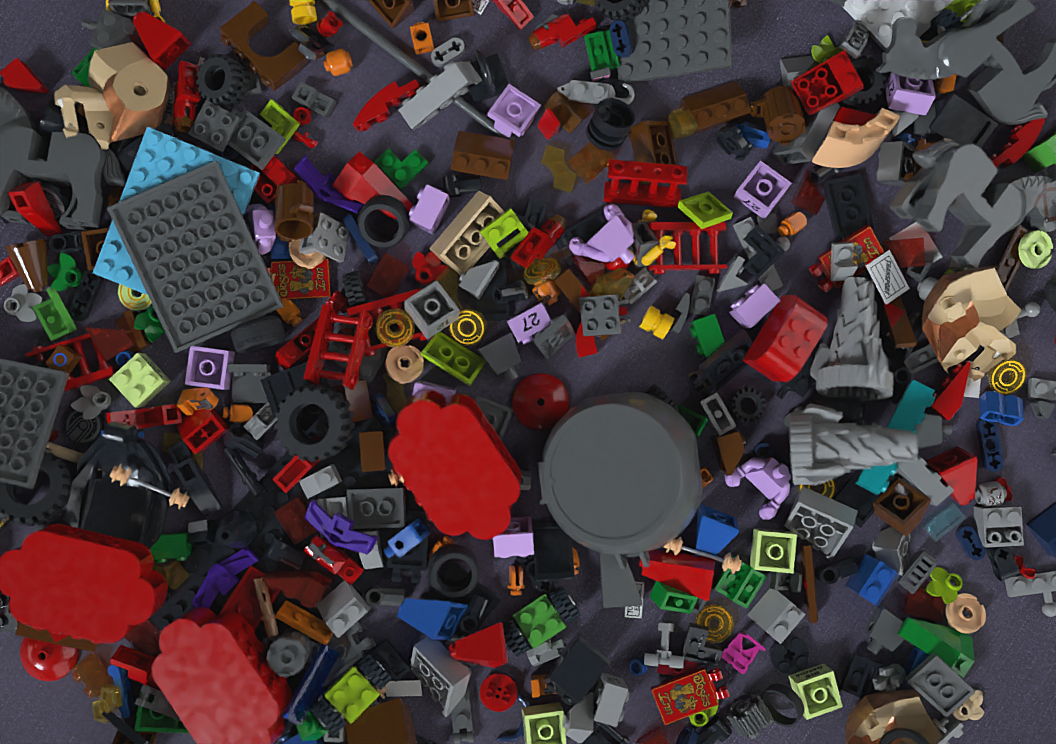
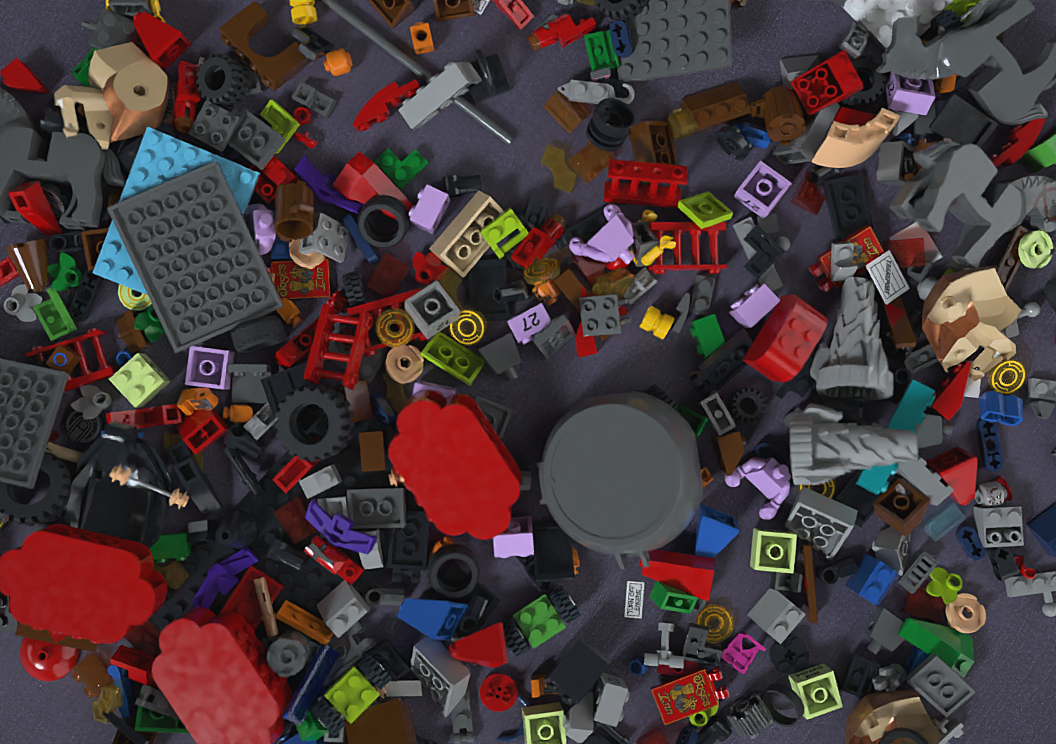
(110, 341): clear red slope -> none
(303, 585): clear red slope -> none
(329, 25): red brick -> none
(406, 539): blue torso -> none
(445, 48): light grey beam -> none
(478, 278): light grey slope -> none
(482, 155): reddish brown slope -> none
(513, 112): lavender panel -> none
(516, 580): orange arm -> none
(534, 388): red dish -> none
(545, 651): light grey rock -> none
(549, 124): red slope -> none
(617, 584): dark grey slope -> none
(727, 562): light nougat axle -> none
(730, 280): light grey slope -> none
(741, 585): green slope -> none
(792, 224): orange arm -> none
(824, 50): lime plate -> none
(971, 708): tan plate -> none

